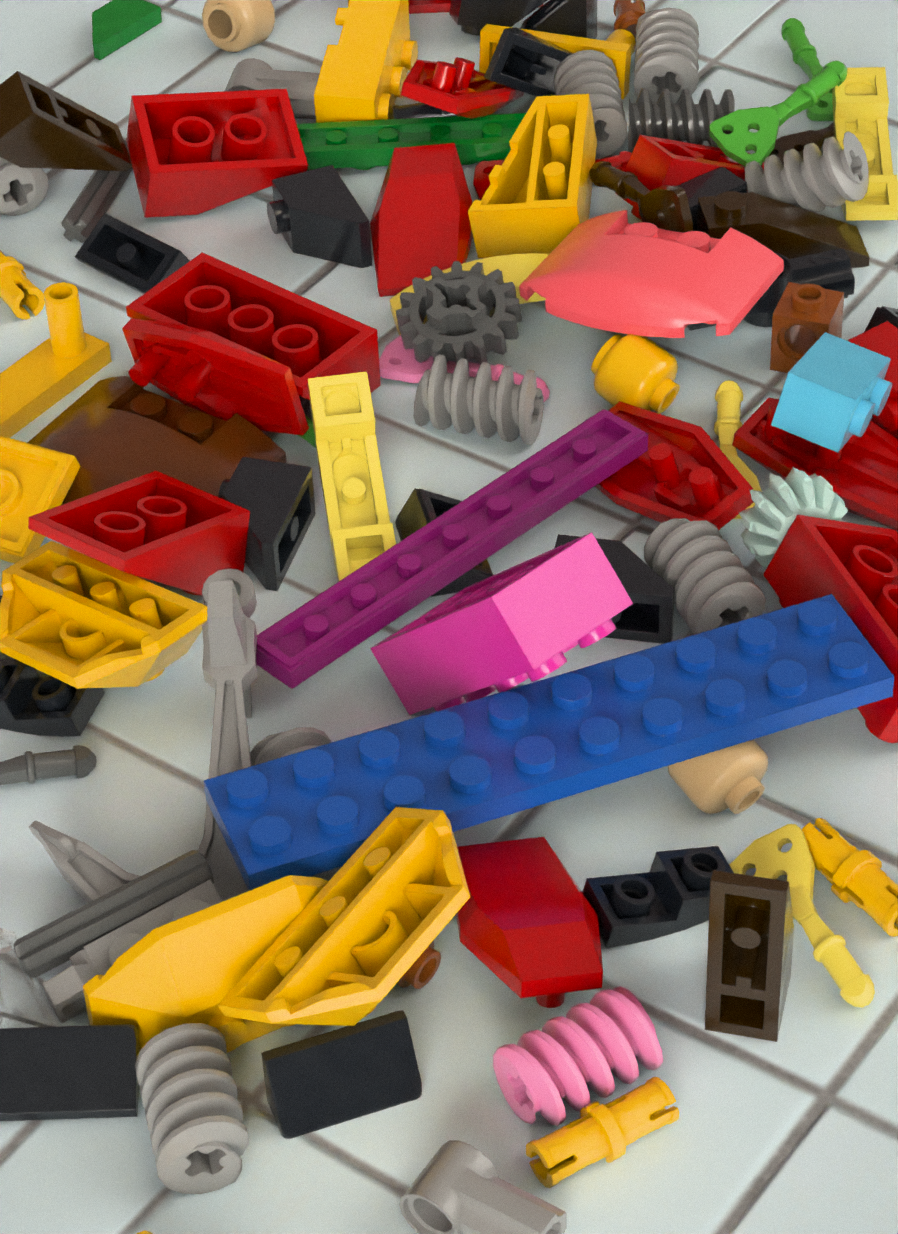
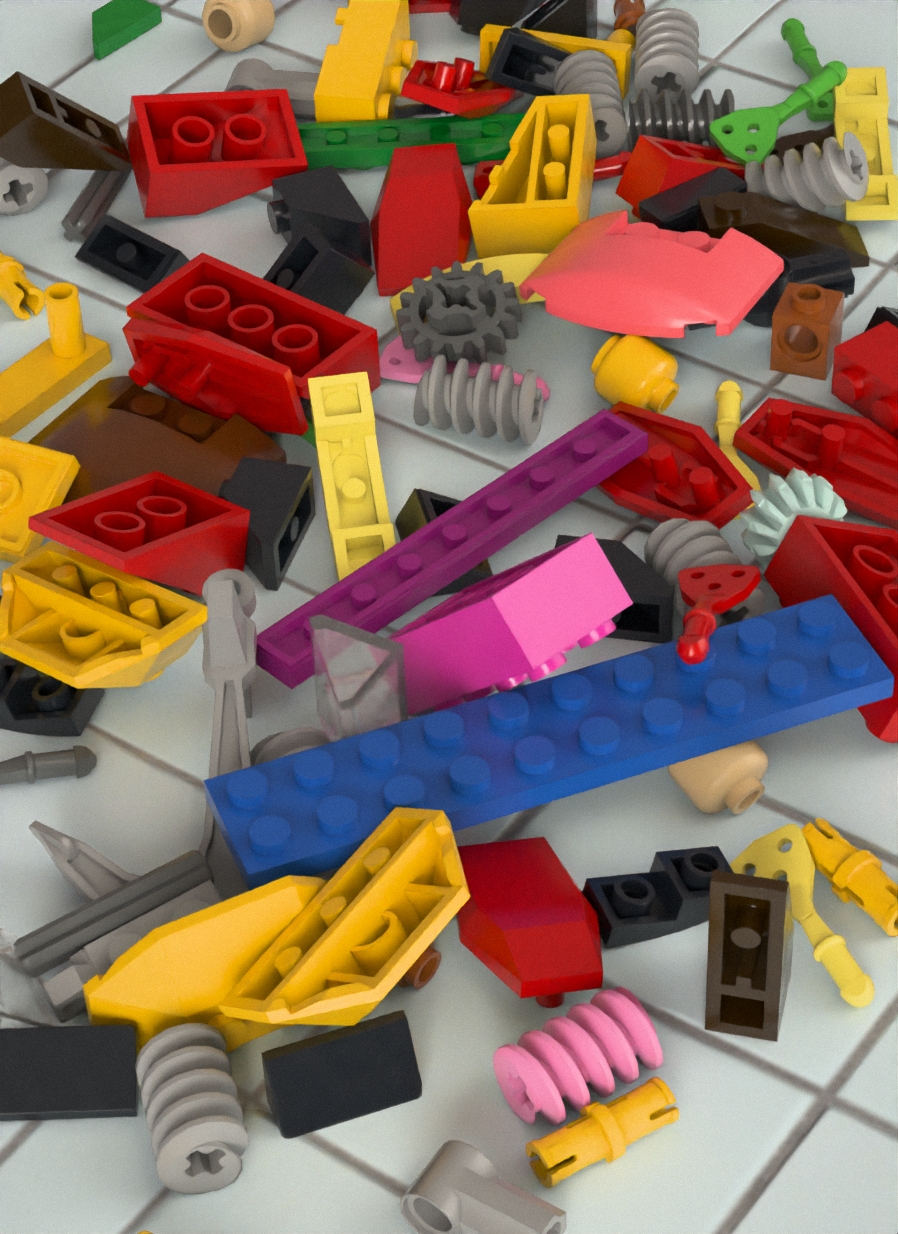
(321, 269): none -> black slope
(356, 678): none -> clear slope
(663, 206): dark brown piece -> none
(709, 593): none -> red piece
(833, 392): medium azure brick -> none

